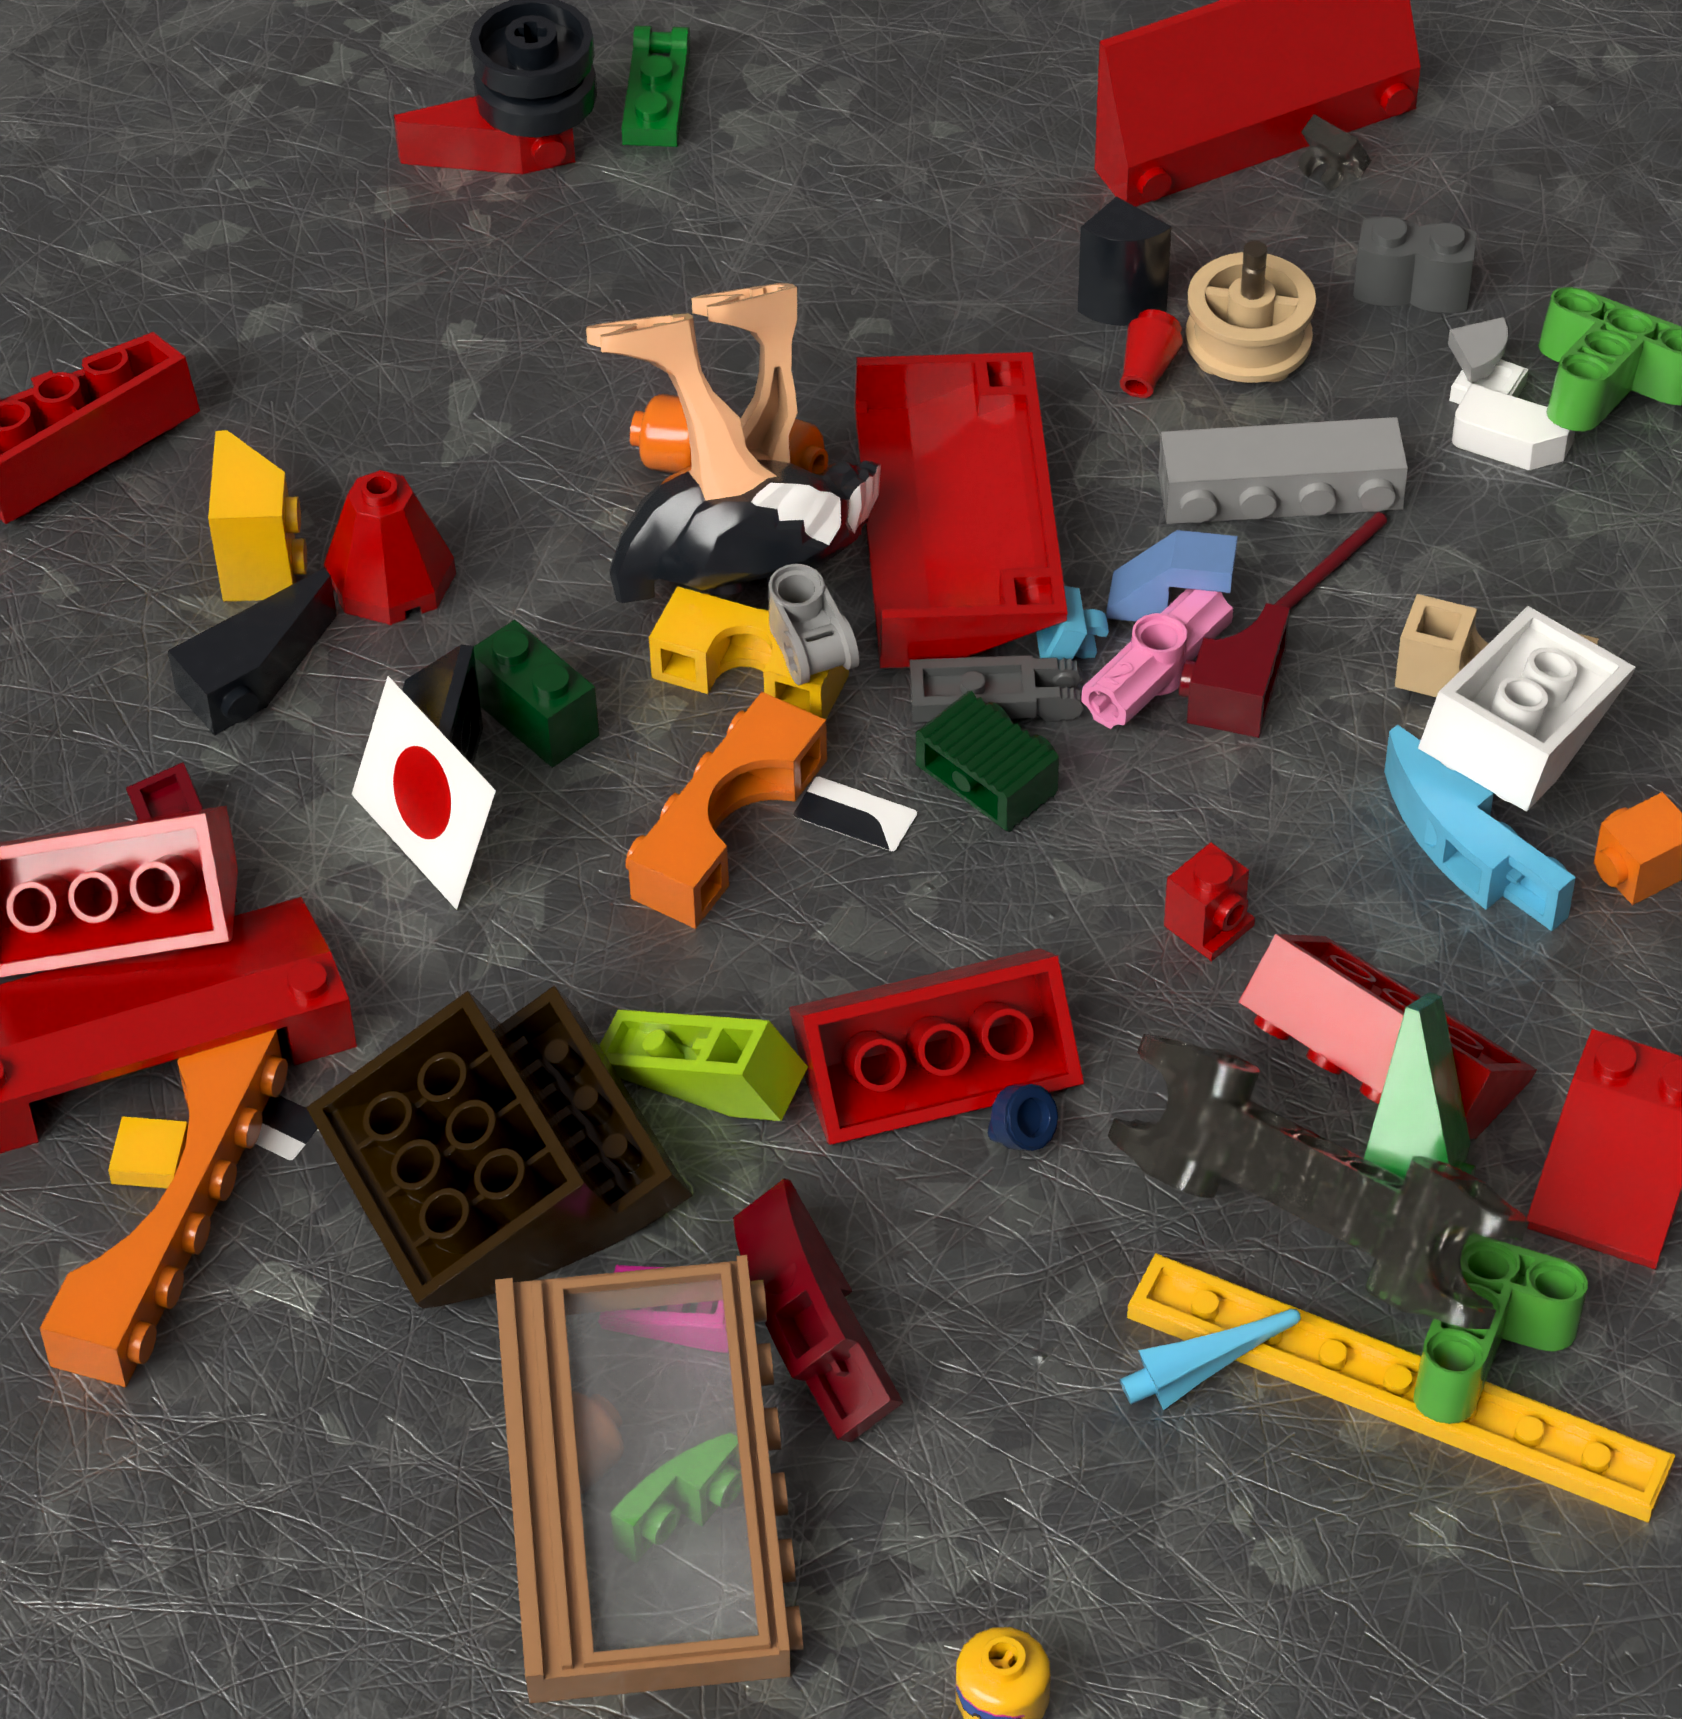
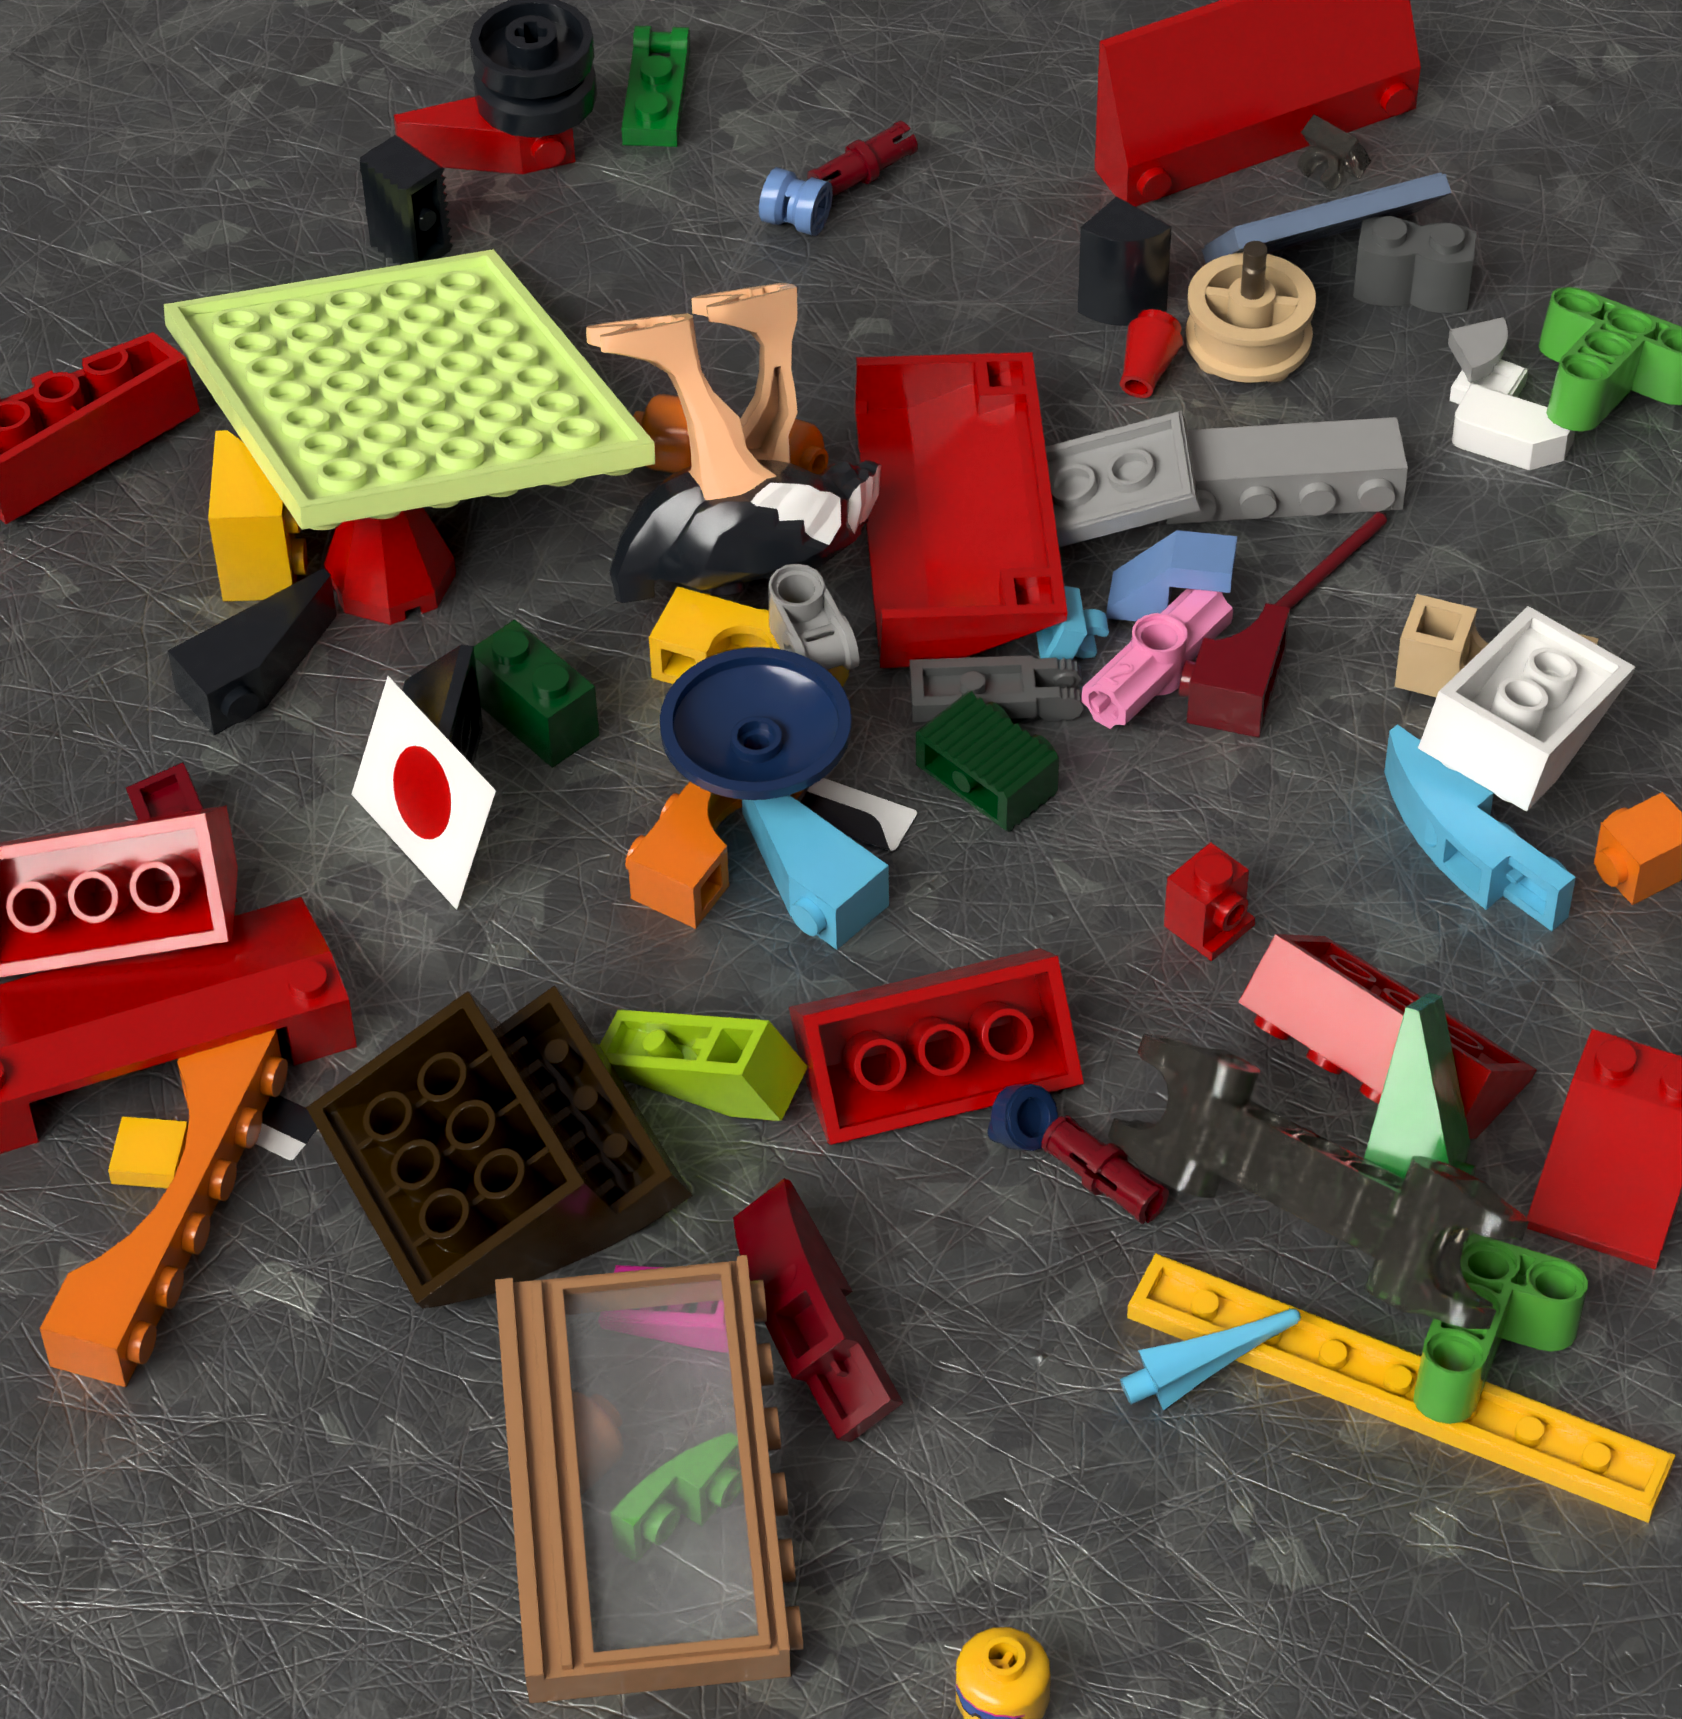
(405, 202): none -> black brick
(405, 389): none -> yellowish green plate
(755, 723): none -> dark blue dish
(795, 201): none -> medium blue wheel
(820, 872): none -> medium azure slope
(866, 159): none -> dark red pin
(1105, 1169): none -> dark red pin
(1122, 478): none -> light grey tile
(1331, 217): none -> sand blue tile

